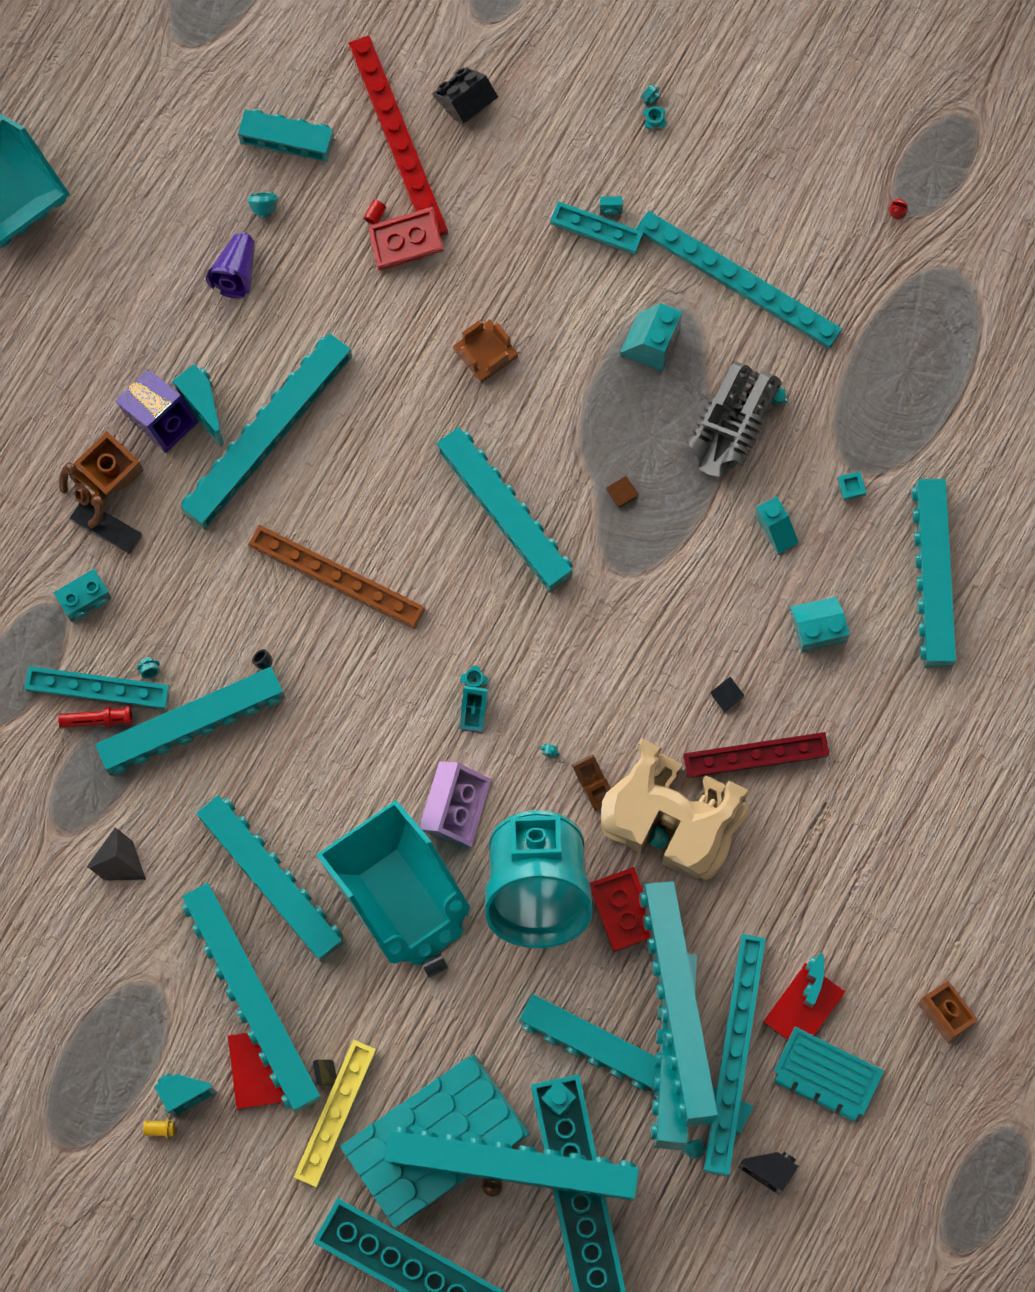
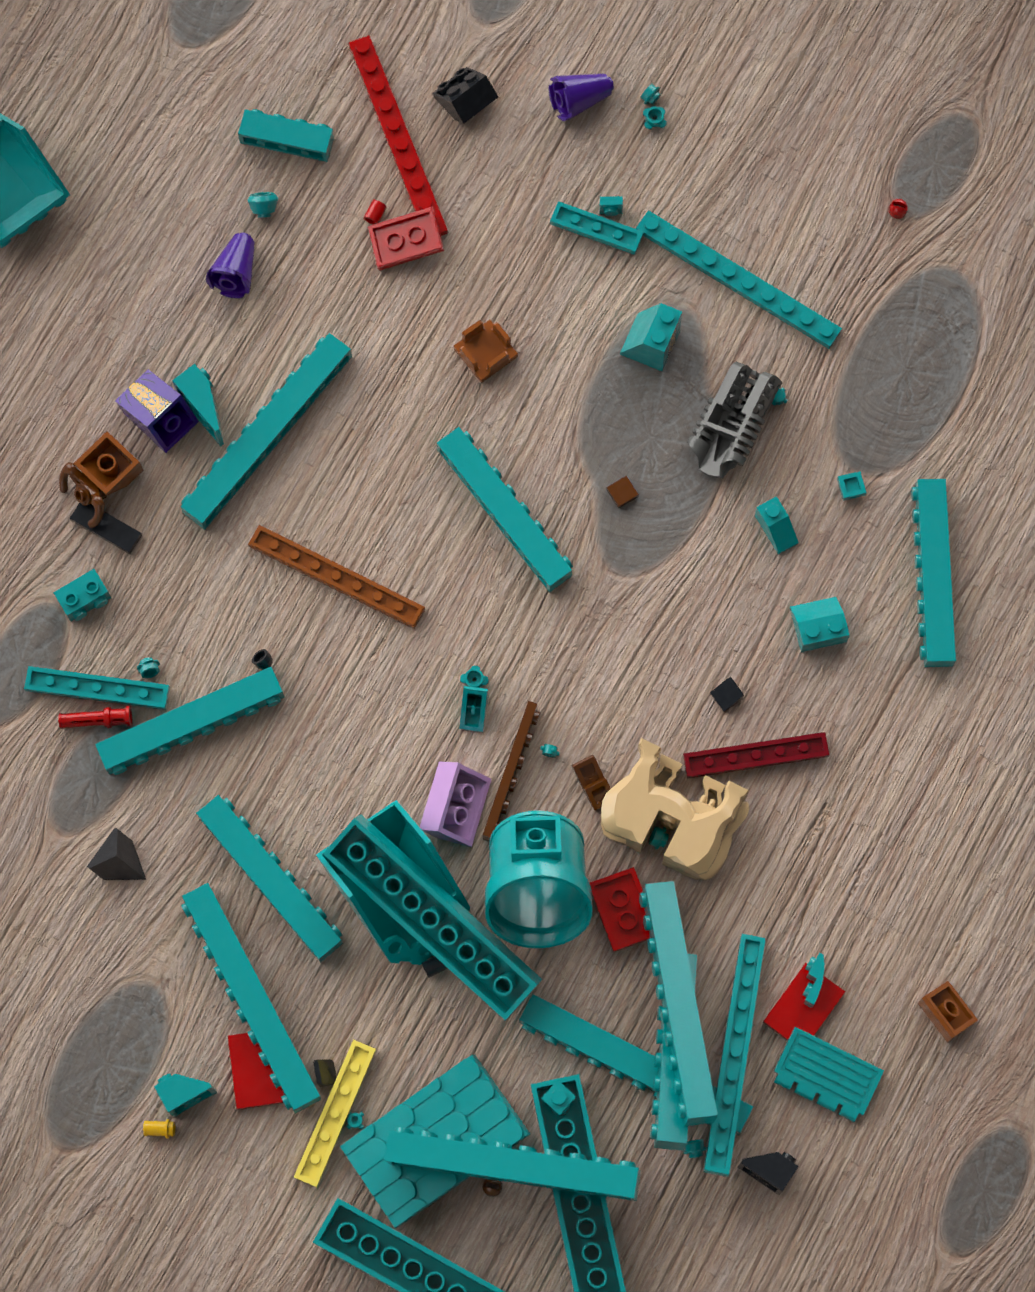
(355, 1120): none -> teal piece
(432, 916): none -> teal brick
(514, 762): none -> reddish brown plate
(578, 93): none -> dark purple cone

